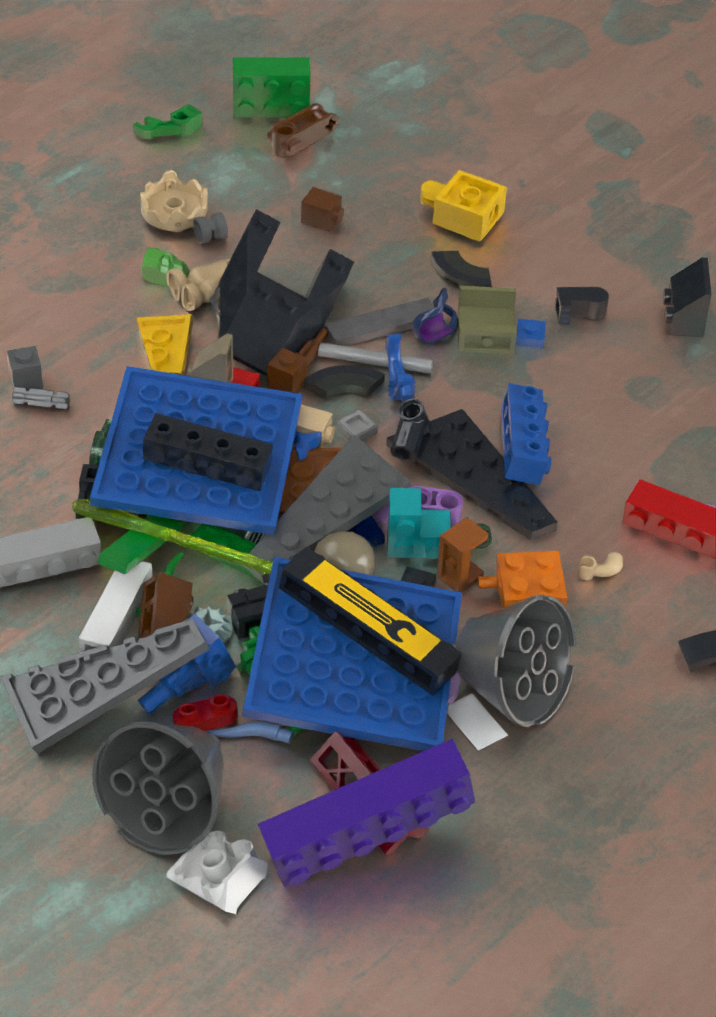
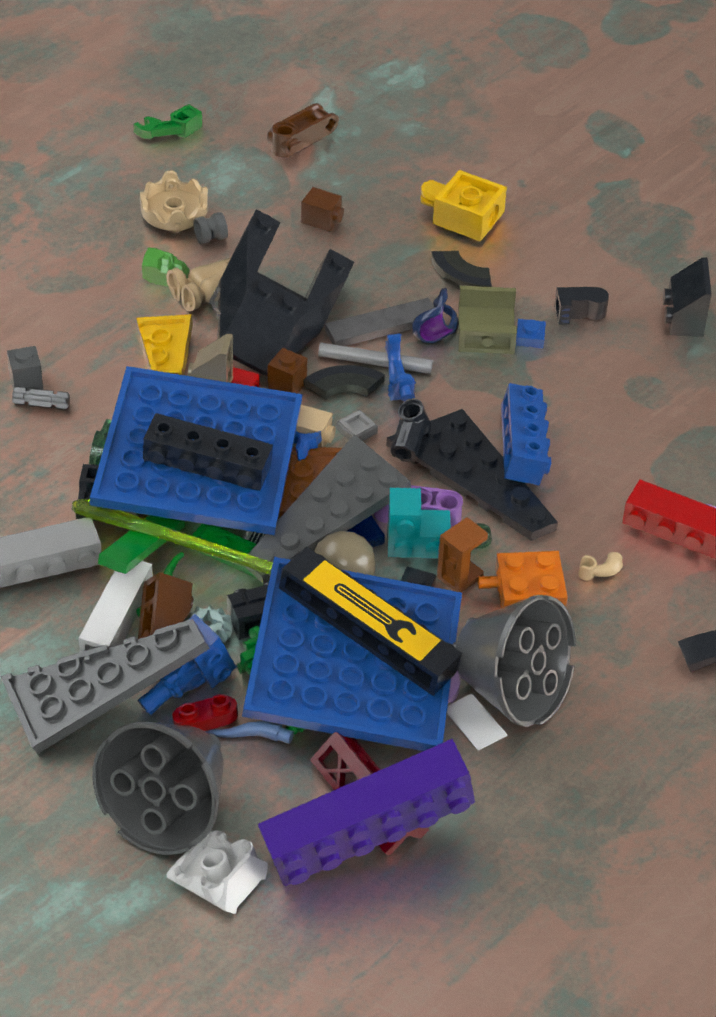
(270, 86): green brick -> none
(310, 349): reddish brown axle -> none

